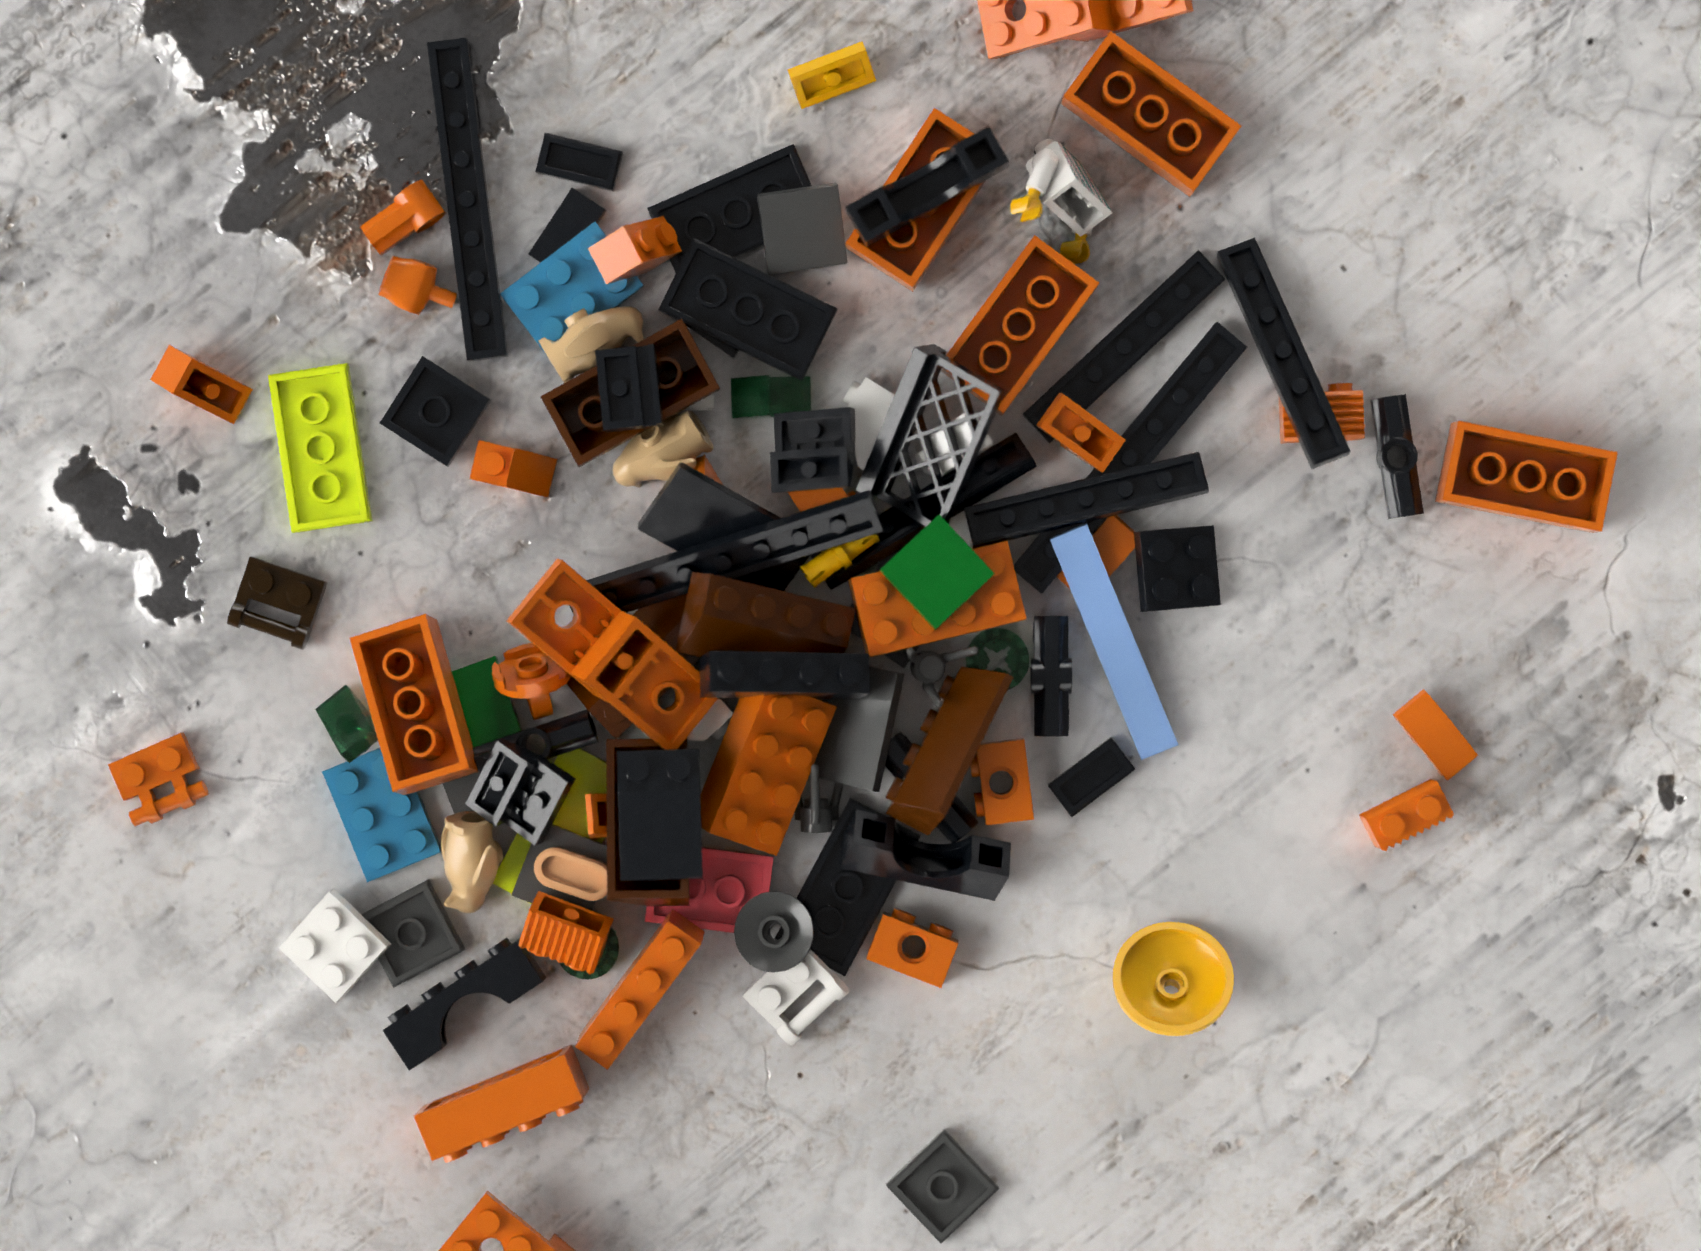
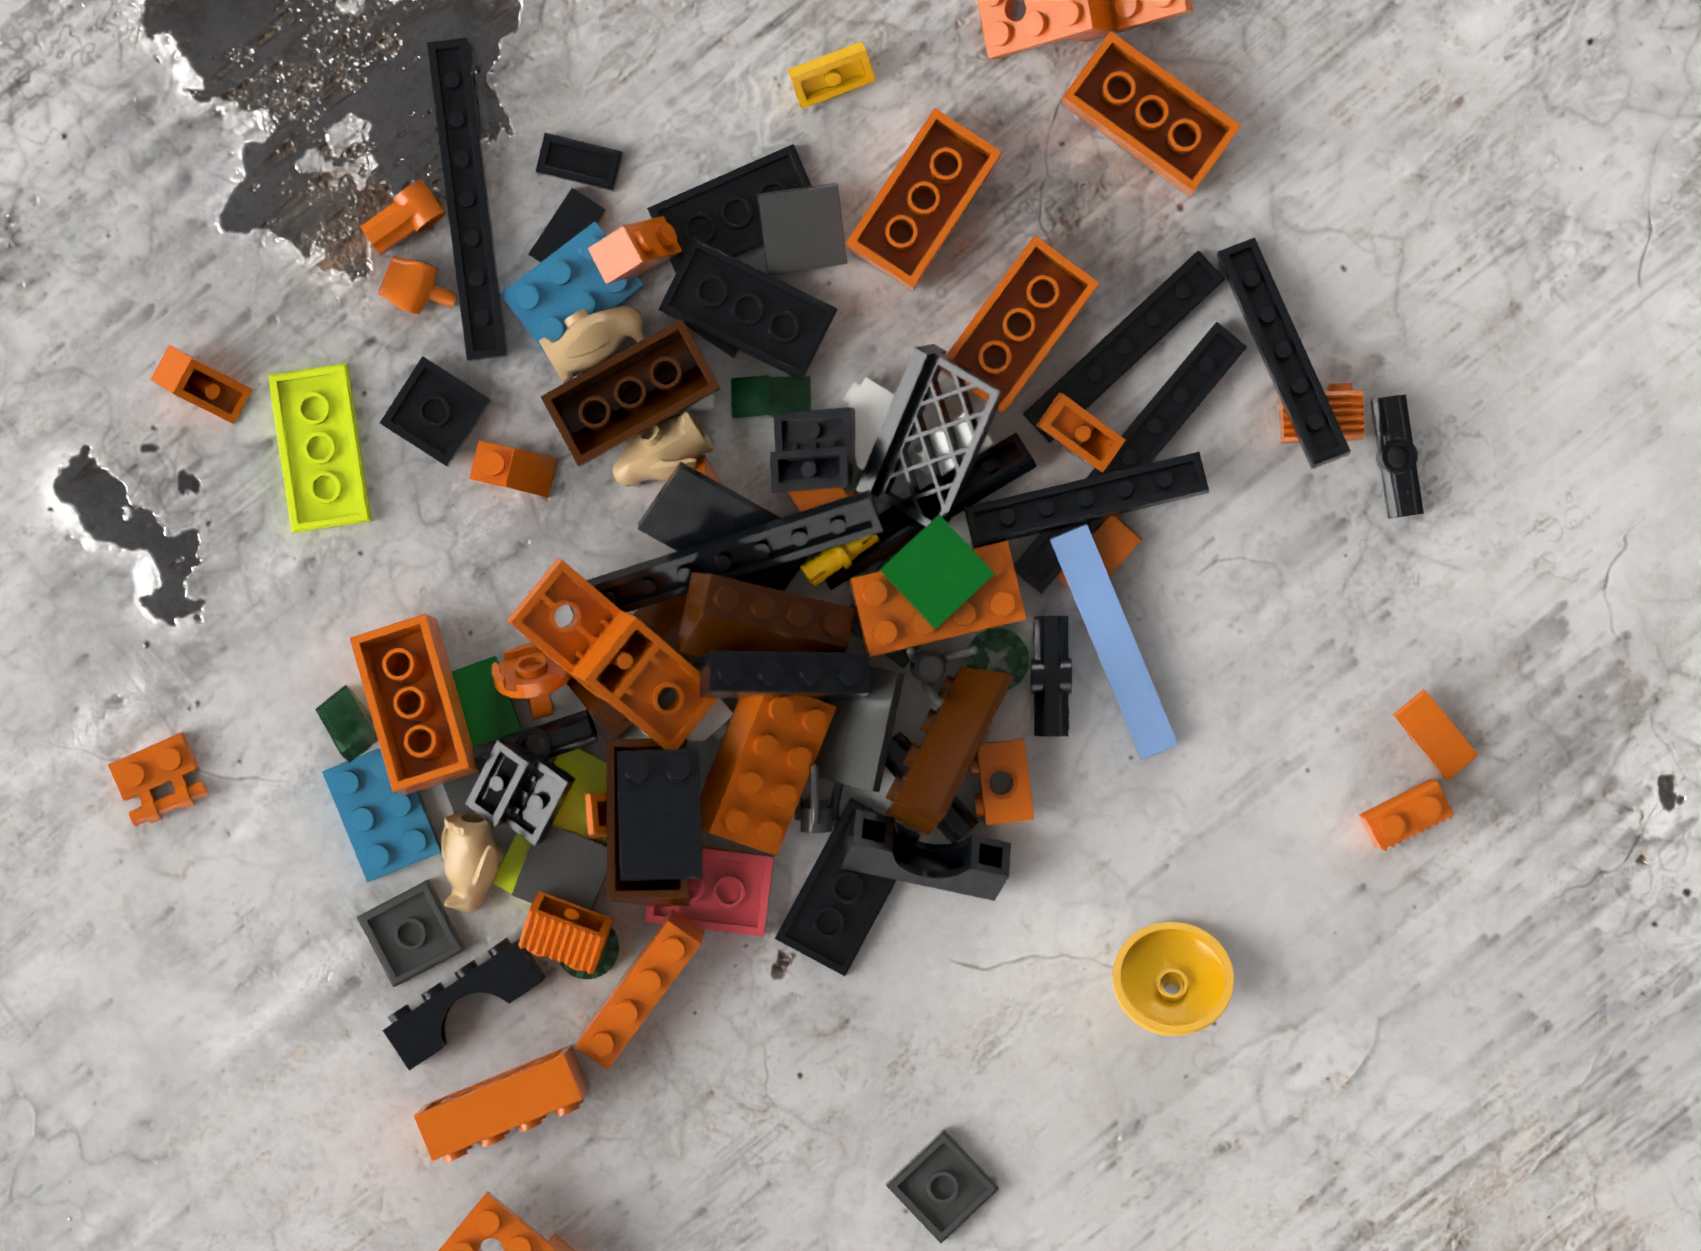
(282, 590): dark brown plate -> none
(334, 945): white plate -> none
(571, 873): light nougat tile -> none
(629, 388): black plate -> none
(754, 931): dark grey dish -> none
(778, 990): white plate -> none
(927, 188): black arch -> none
(930, 965): orange brick -> none
(1067, 191): white torso -> none
(1091, 777): black tile -> none
(1177, 568): black plate -> none
(1526, 476): orange brick -> none

